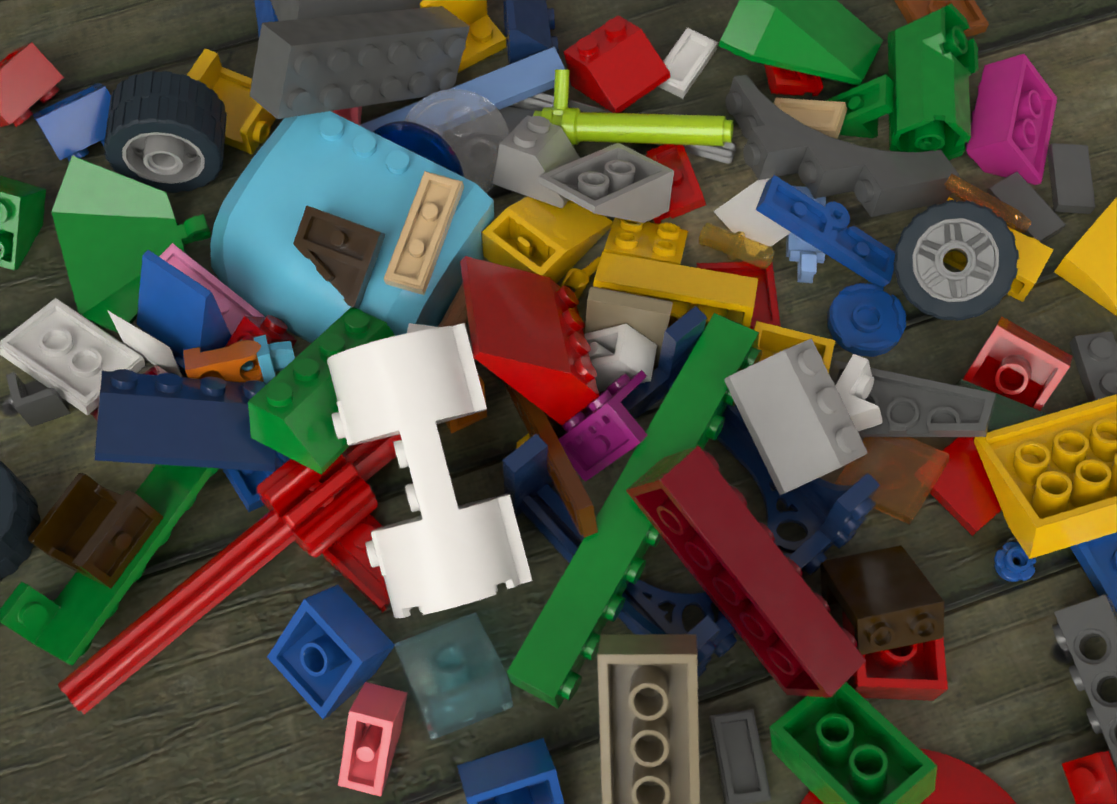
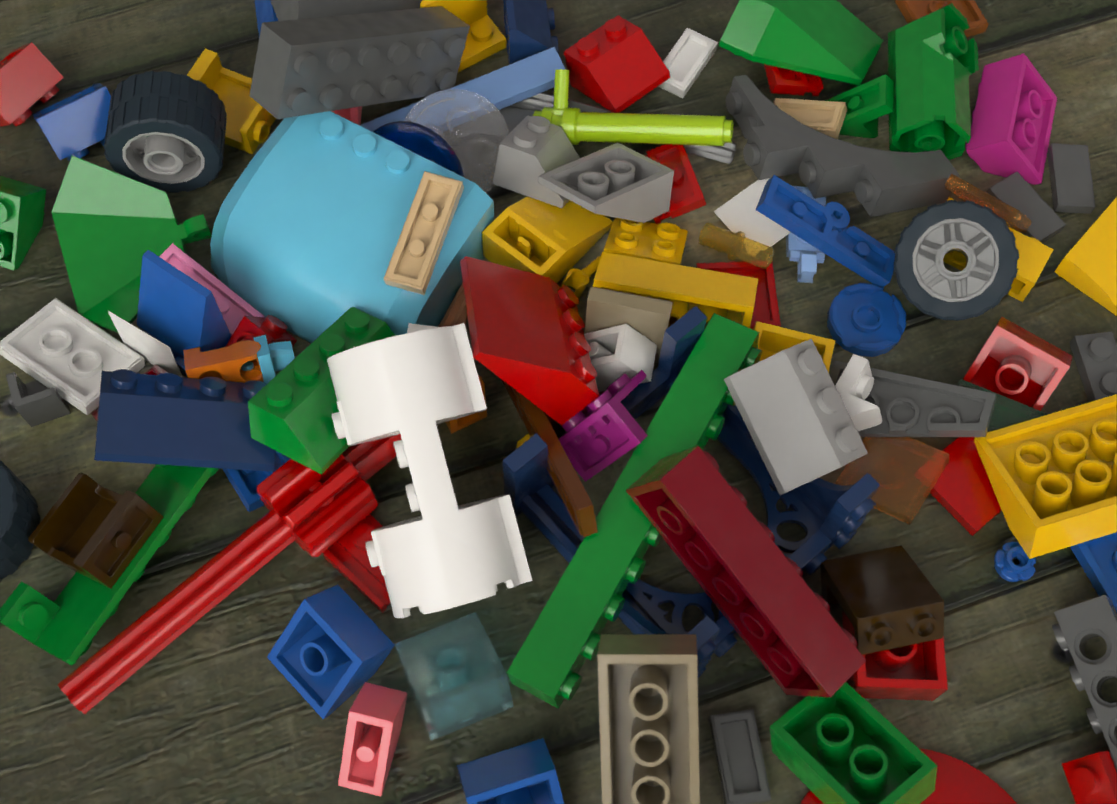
(340, 251): dark brown wing -> none

